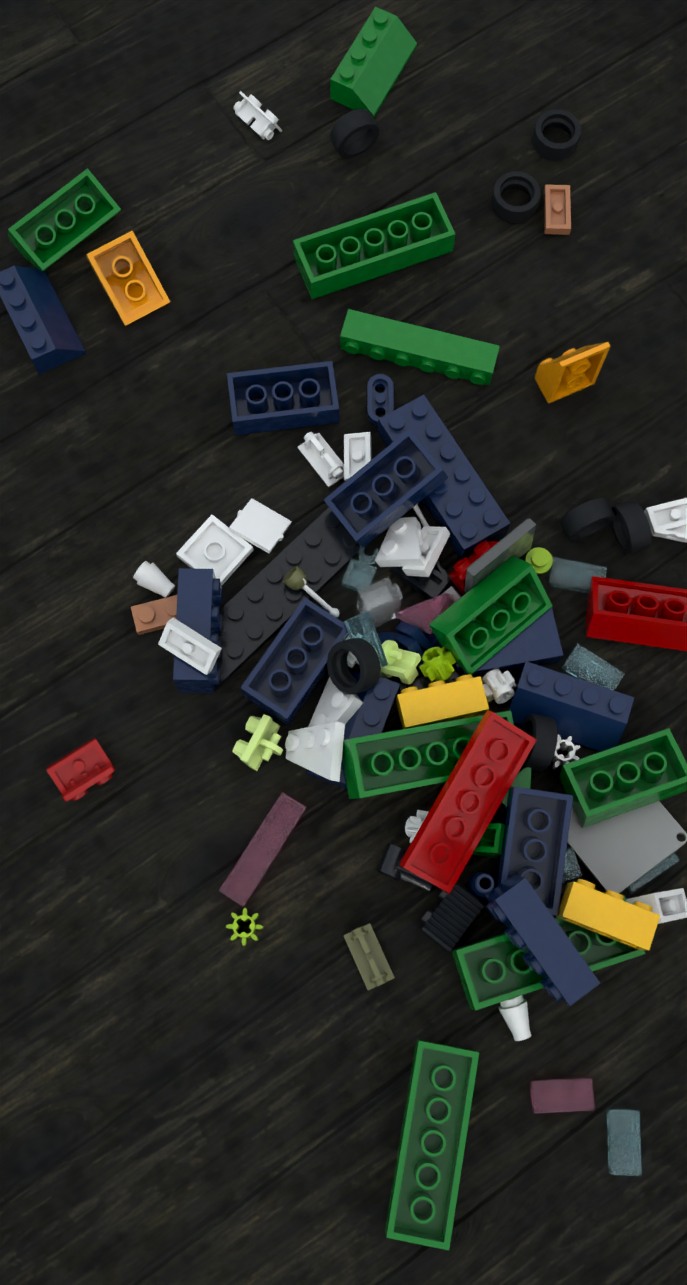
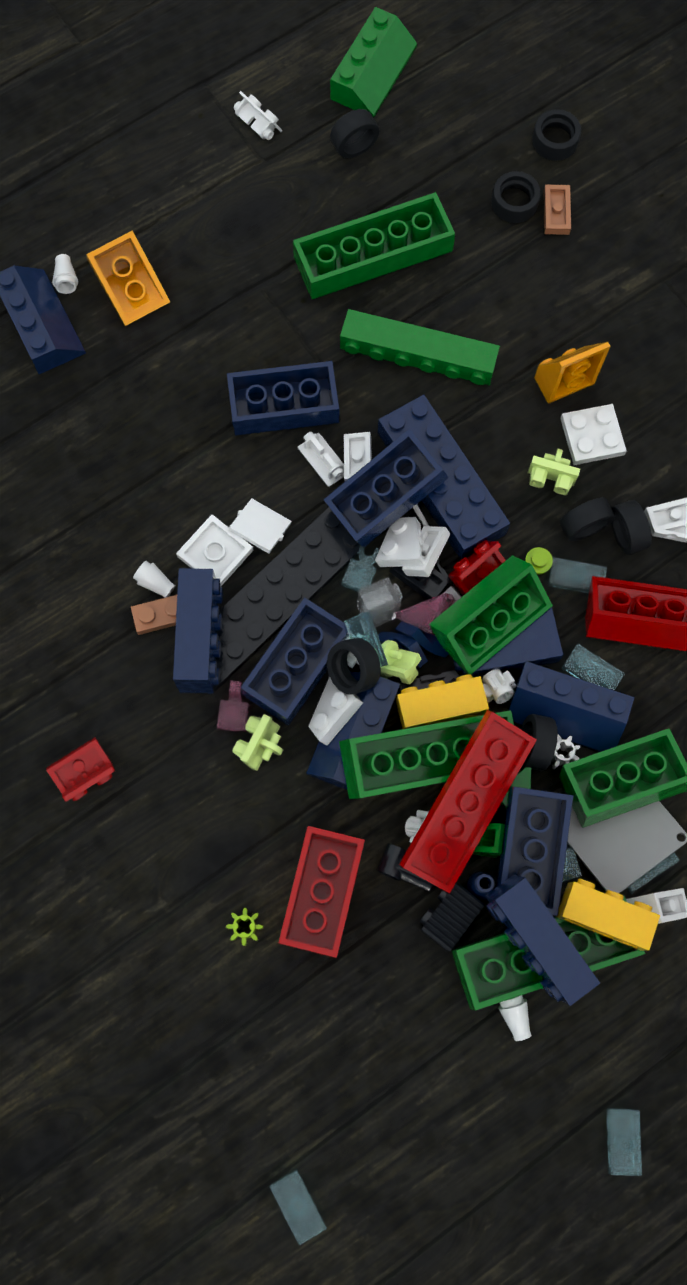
(63, 221): green slope -> none
(64, 275): none -> white cone
(189, 646): white plate -> none
(233, 713): none -> clear pink plate
(263, 849): clear pink plate -> none
(297, 579): hinge -> none
(298, 1207): none -> clear light blue plate
(317, 748): white wing -> none
(321, 892): none -> red brick
(369, 956): olive hinge -> none
(379, 402): dark blue plate -> none
(432, 1145): green brick -> none
(437, 664): lime gear -> none
(514, 544): dark grey tile -> none
(555, 469): none -> yellowish green hips
(562, 1095): clear pink plate -> none
(593, 434): none -> white plate

